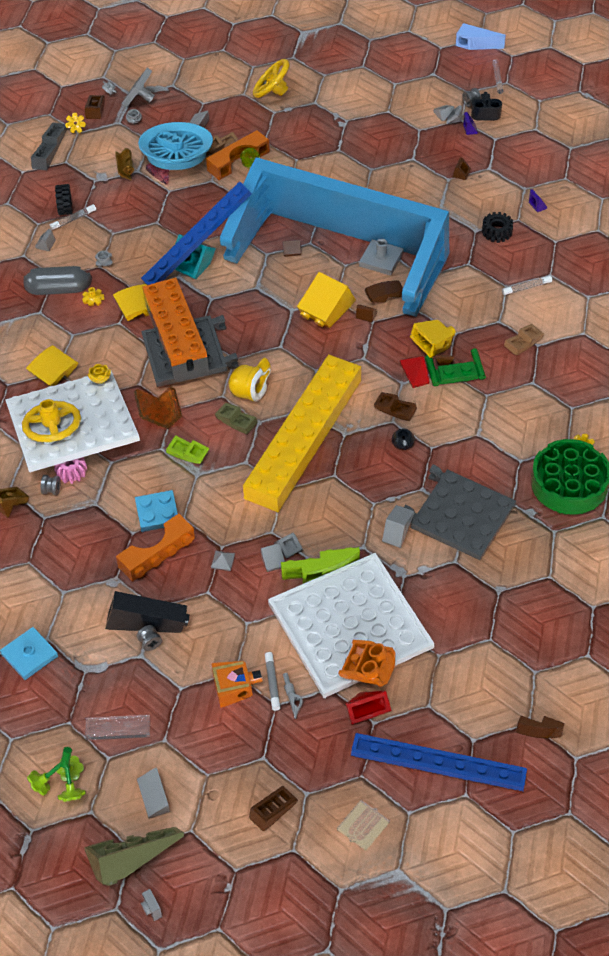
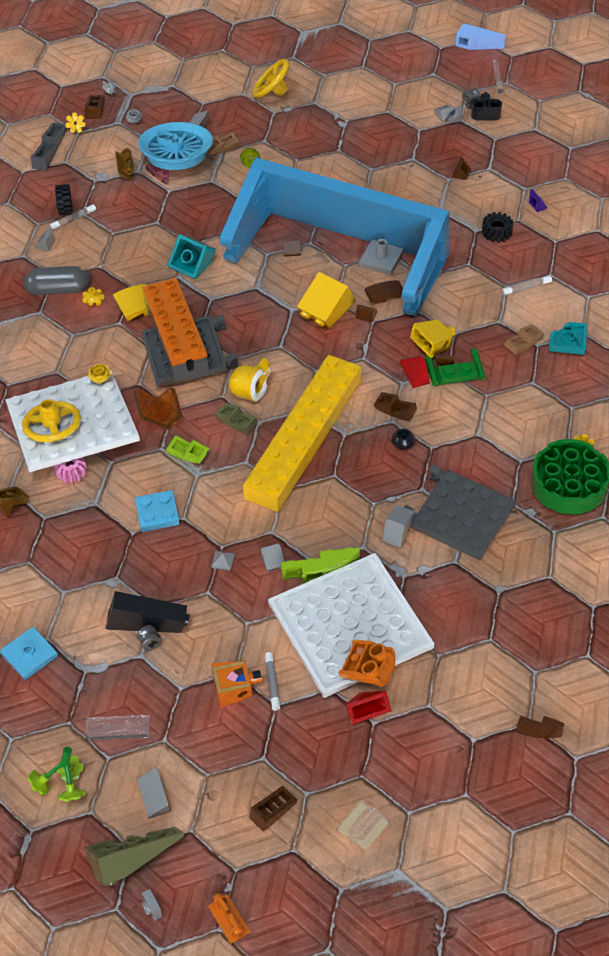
(50, 484): flat silver wheel -> none
(52, 366): yellow slope -> none
(103, 258): light grey plate -> none
(137, 561): orange arch -> none
(139, 89): light grey tile -> none
(197, 234): blue plate -> none
(220, 162): orange arch -> none
(228, 918): none -> orange hinge
(289, 545): light grey slope -> none
(289, 688): light grey hand -> none
(439, 762): blue plate -> none
(469, 125): dark purple slope -> none
(569, 339): none -> teal plate

